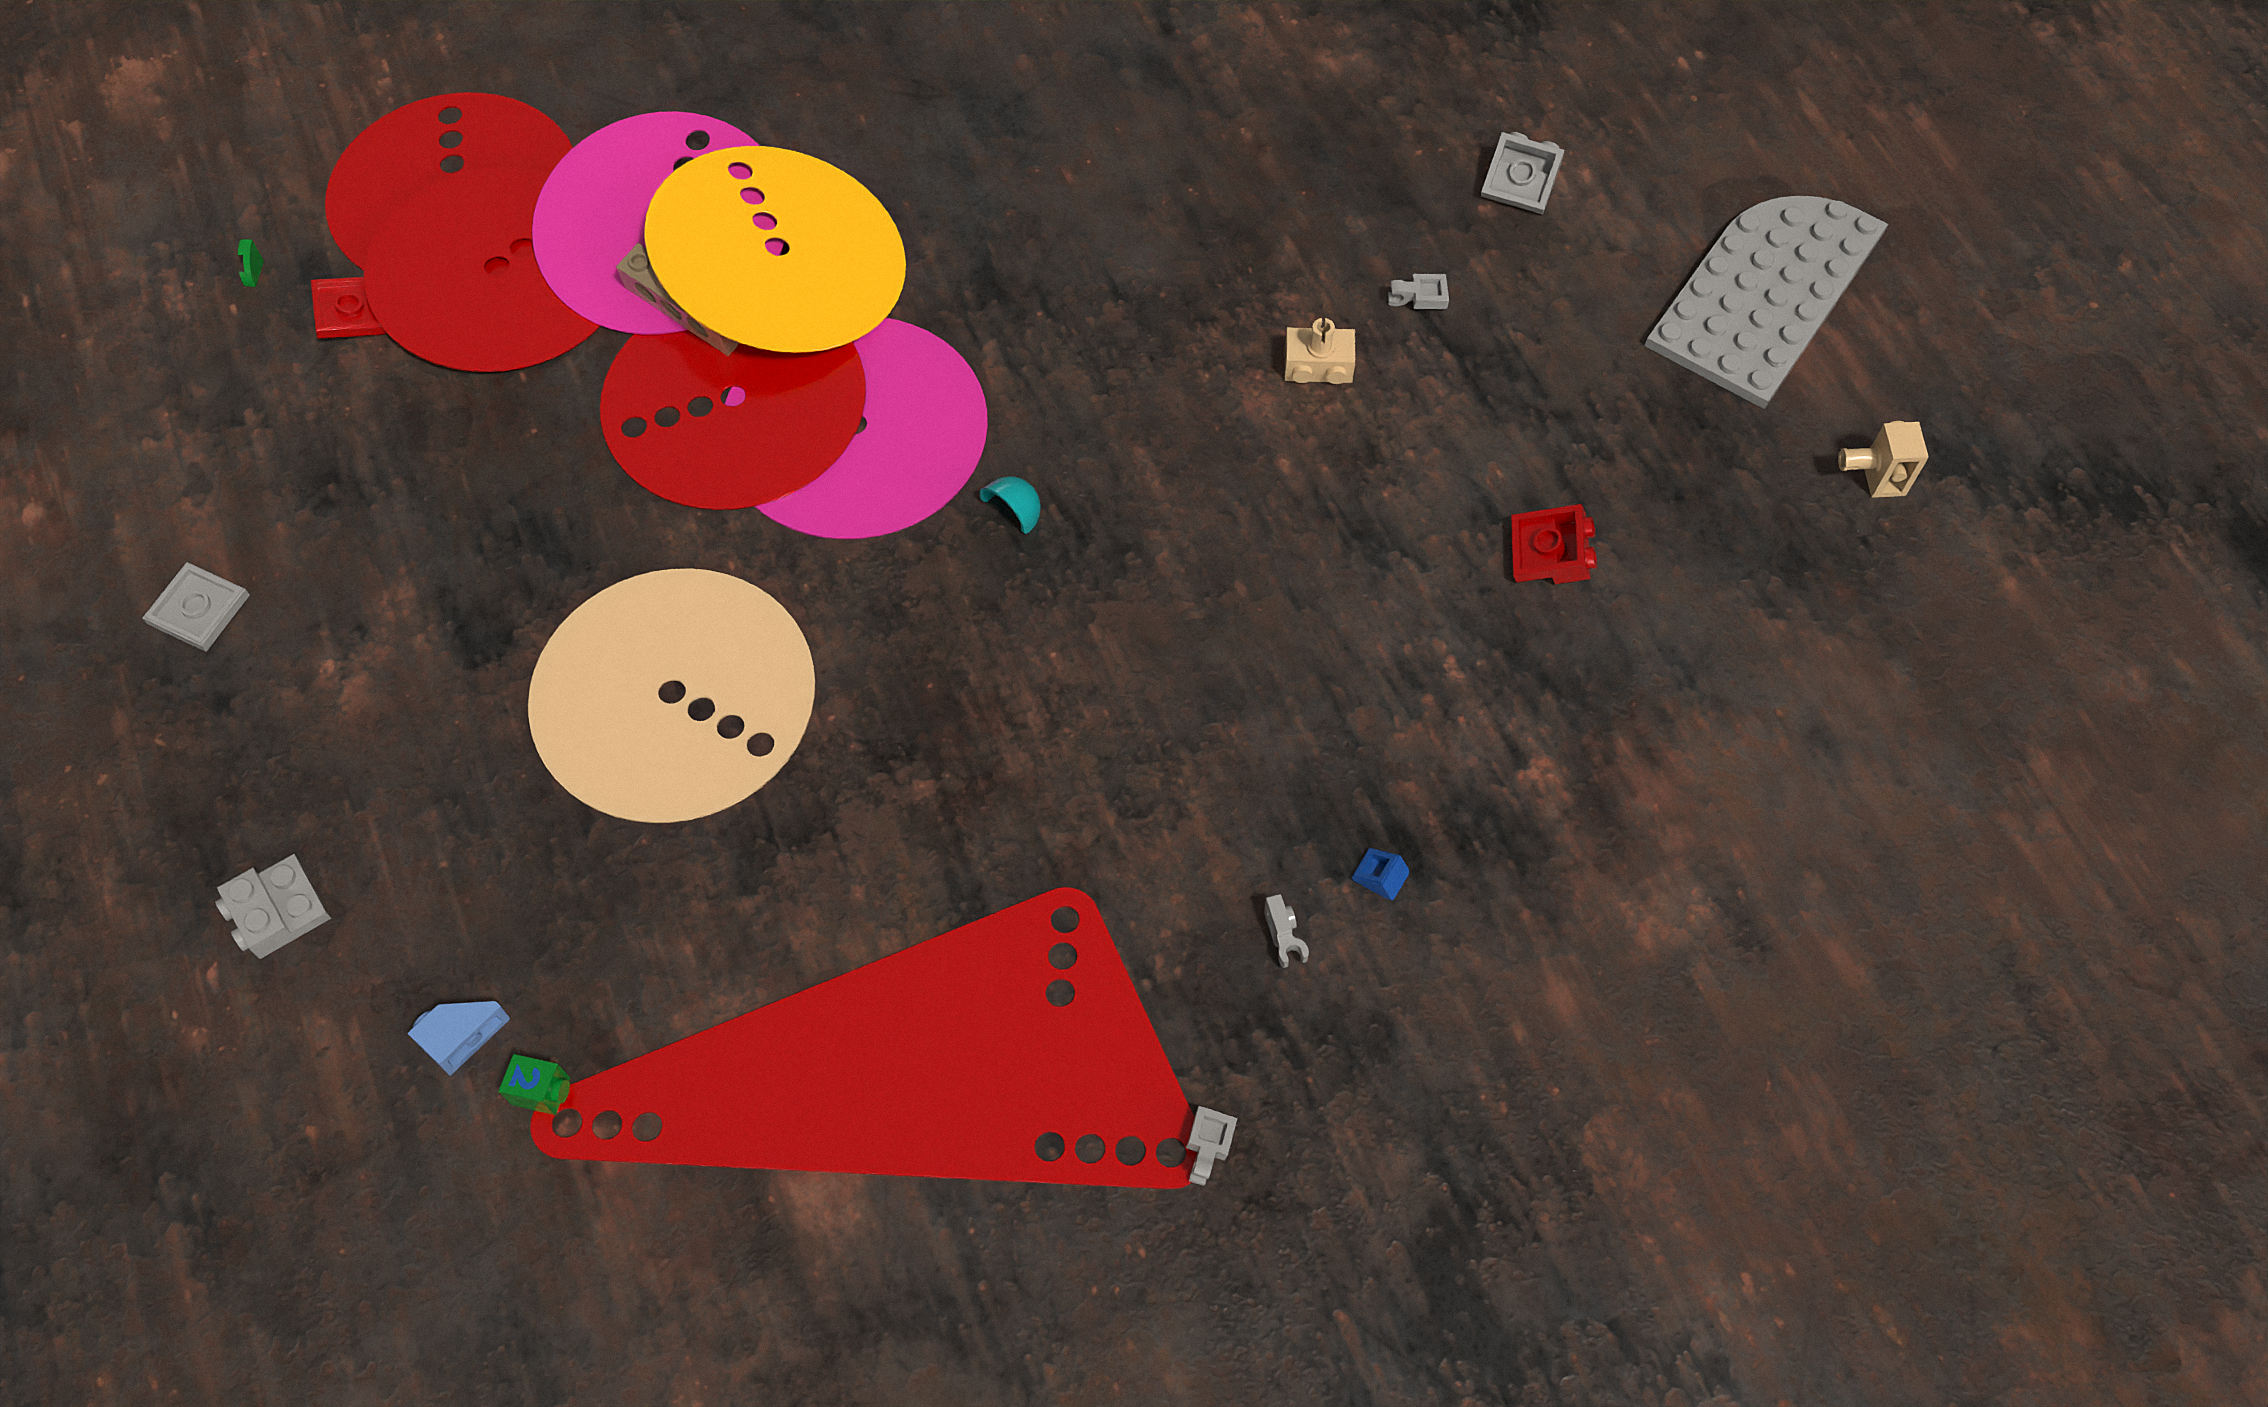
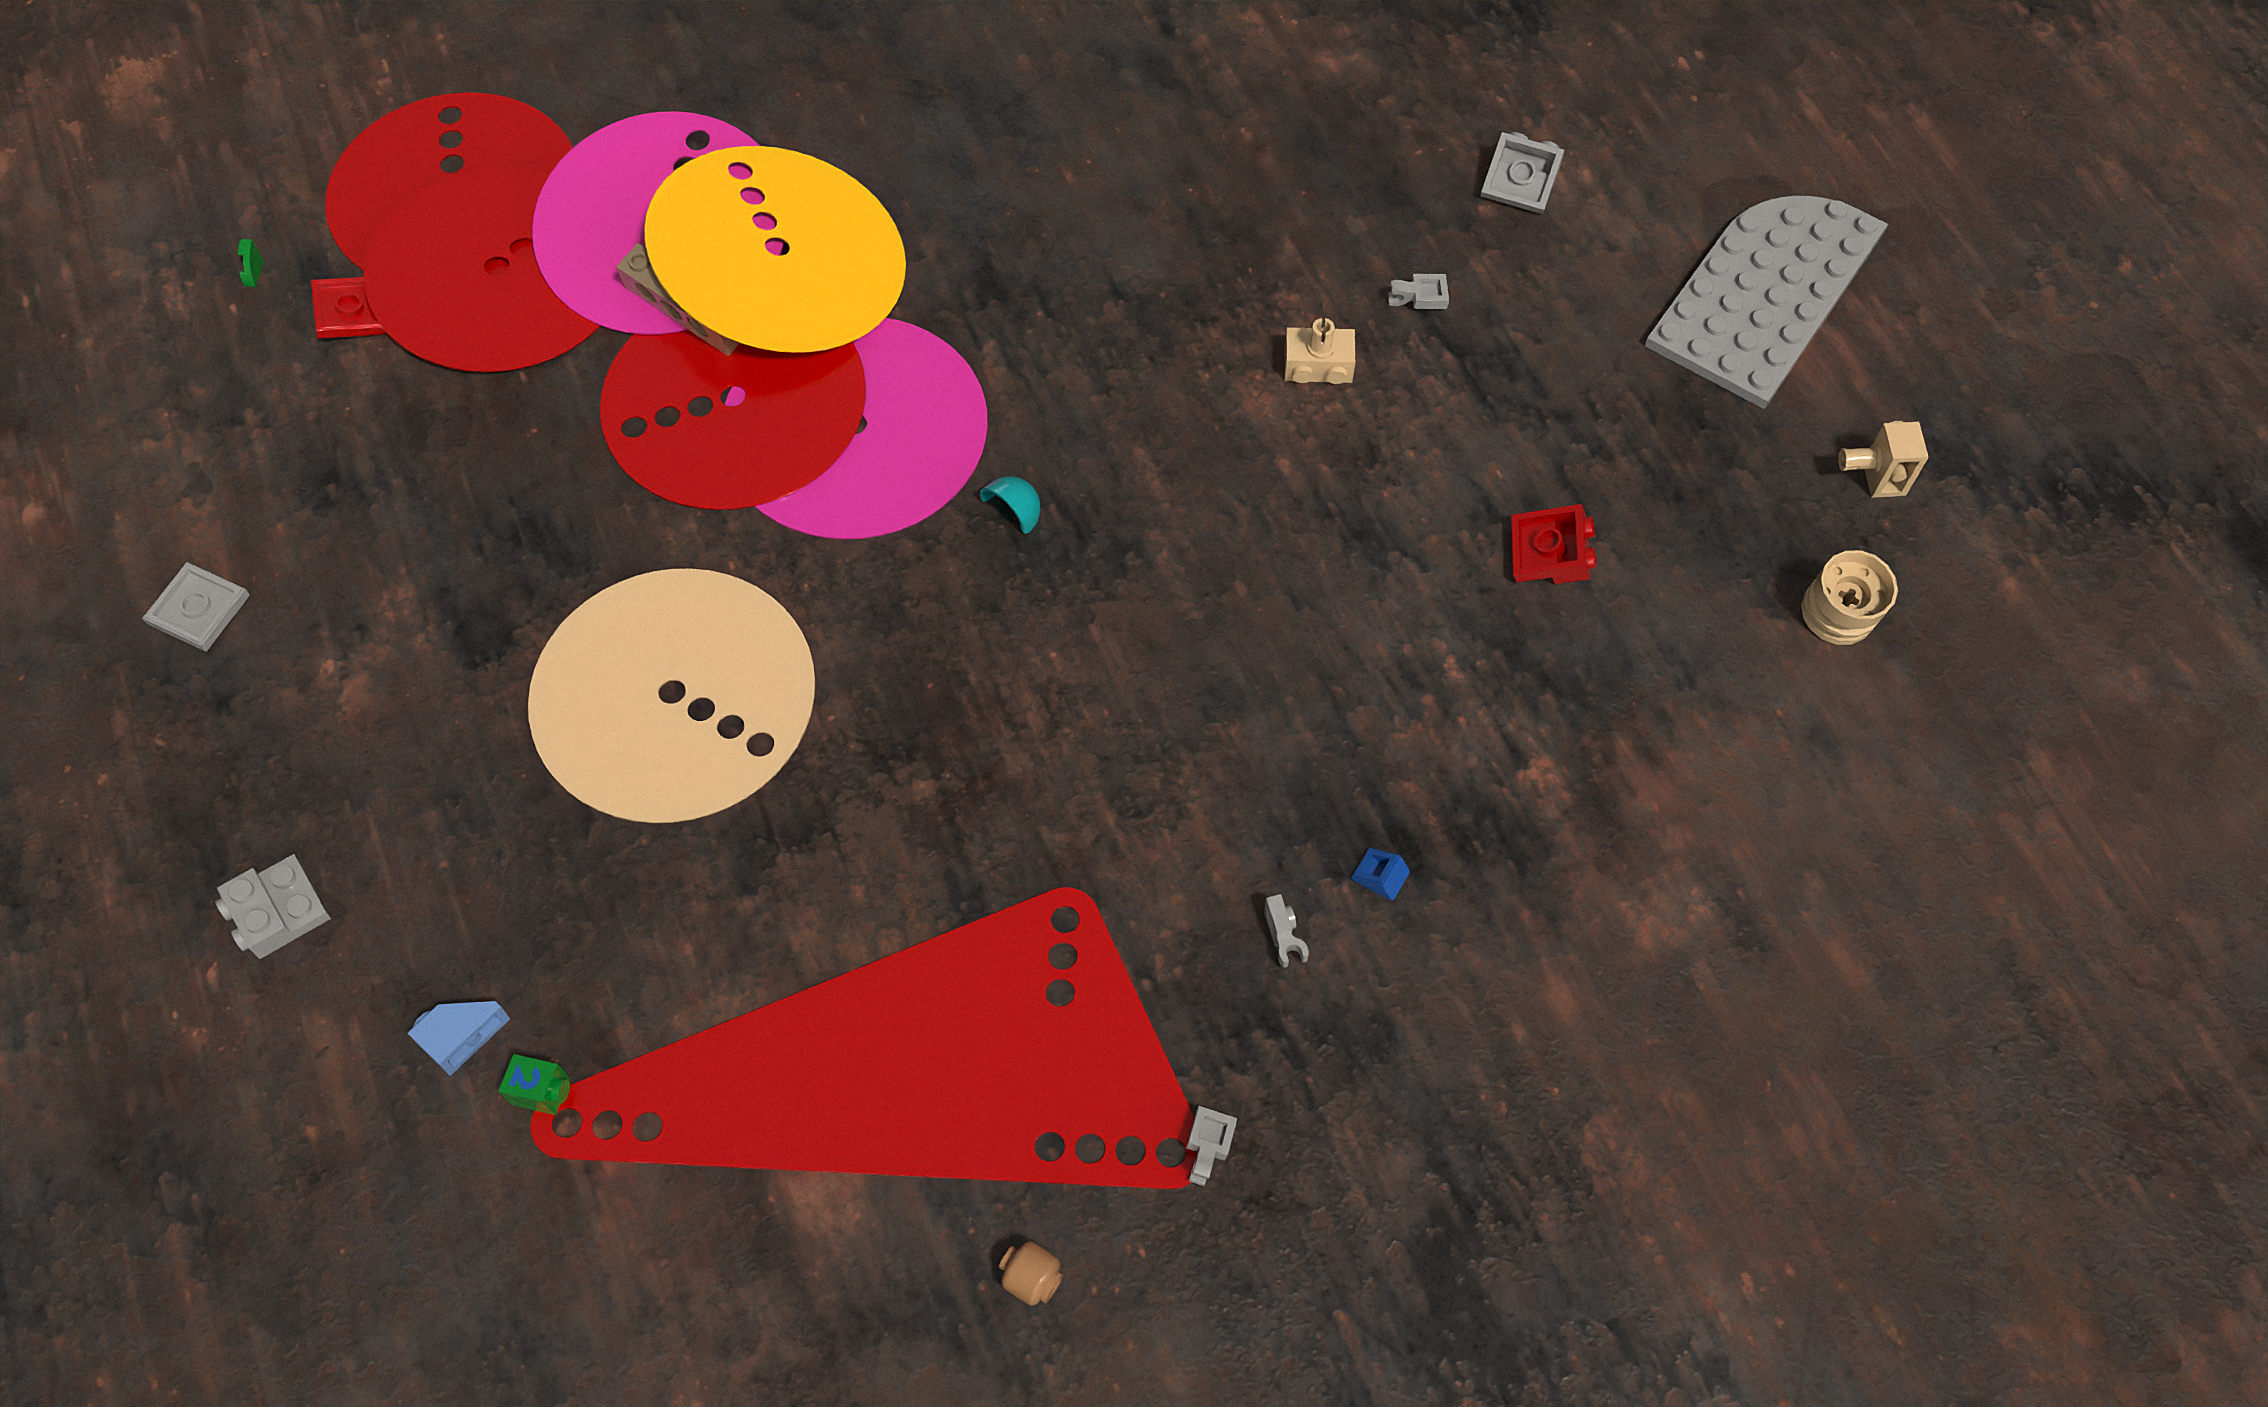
(1030, 1273): none -> medium nougat head
(1849, 597): none -> tan wheel

